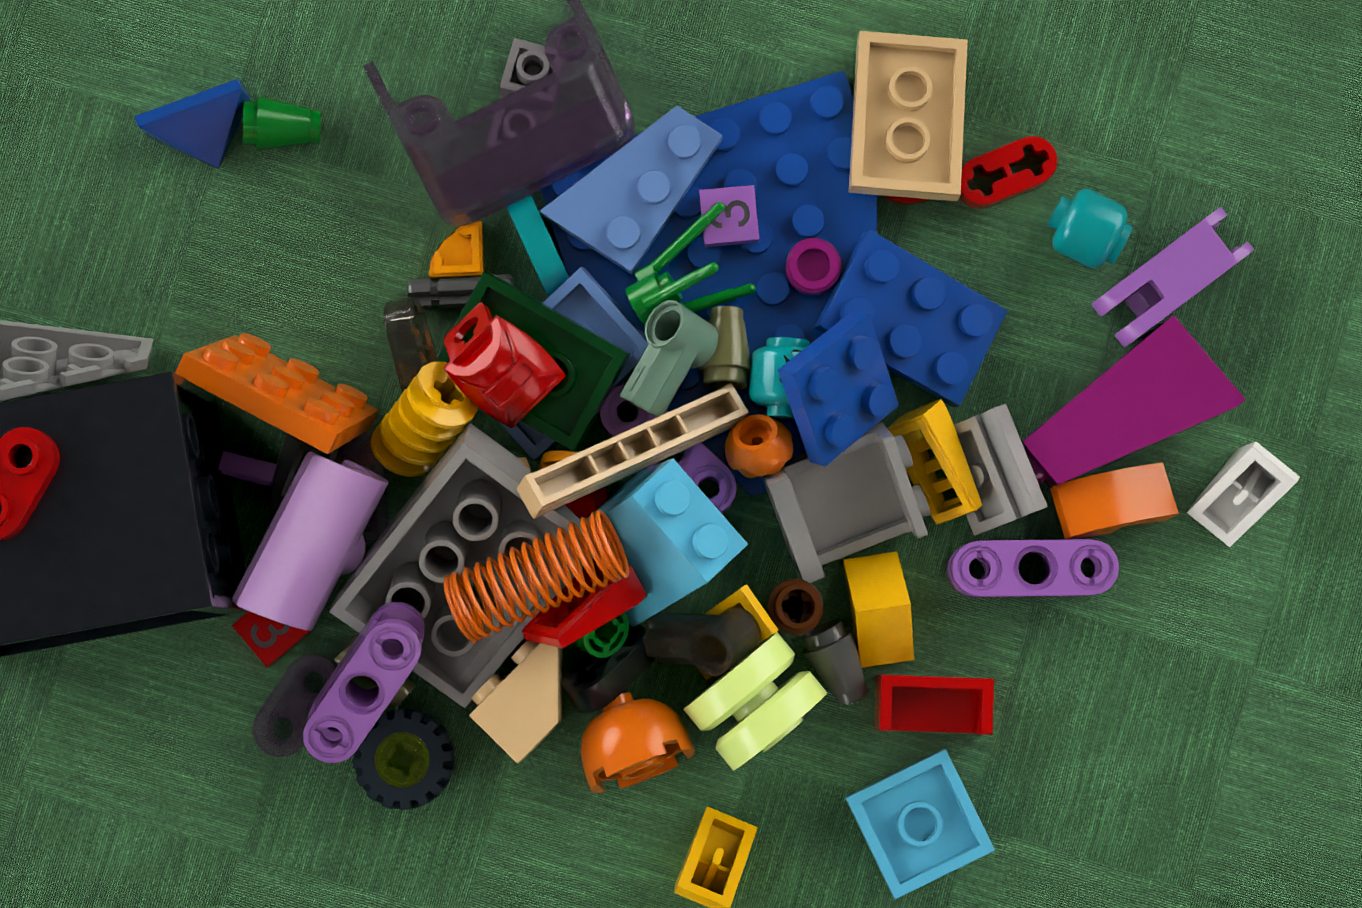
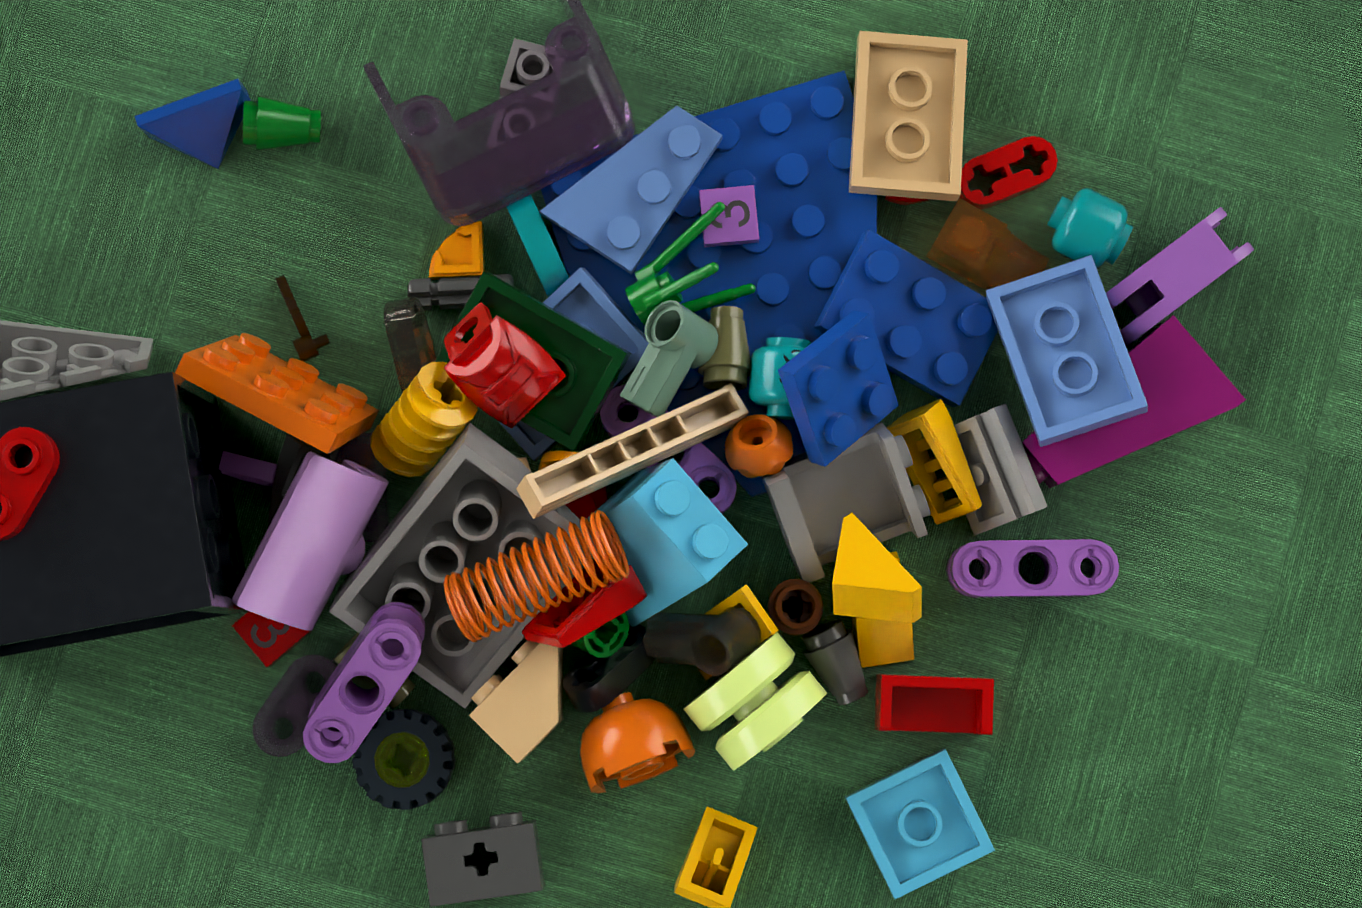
(305, 345): none -> dark brown piece
(456, 880): none -> dark grey brick
(813, 266): magenta tile -> none
(871, 580): none -> yellow slope
(983, 248): none -> clear orange arch
(1066, 351): none -> medium blue plate
(1114, 500): orange slope -> none
(1242, 492): white slope -> none

